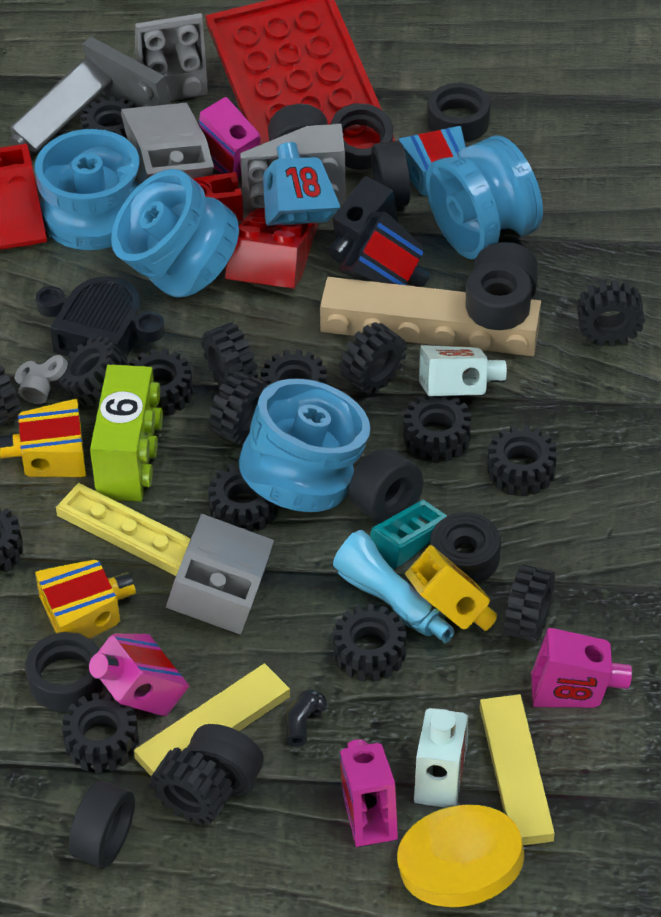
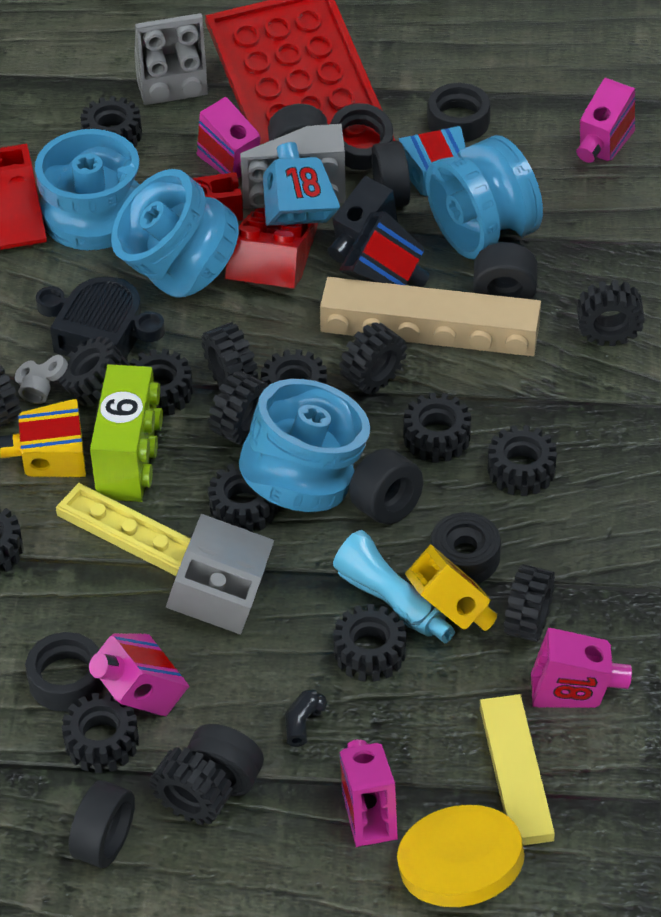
(82, 597): yellow torso -> none
(101, 71): dark grey piece -> none
(167, 140): light grey slope -> none
(232, 707): light yellow tile -> none
(412, 532): teal slope -> none
(441, 744): light aqua torso -> none
(443, 369): light aqua torso -> none
(498, 295): black tyre -> none
(607, 121): none -> dark pink torso

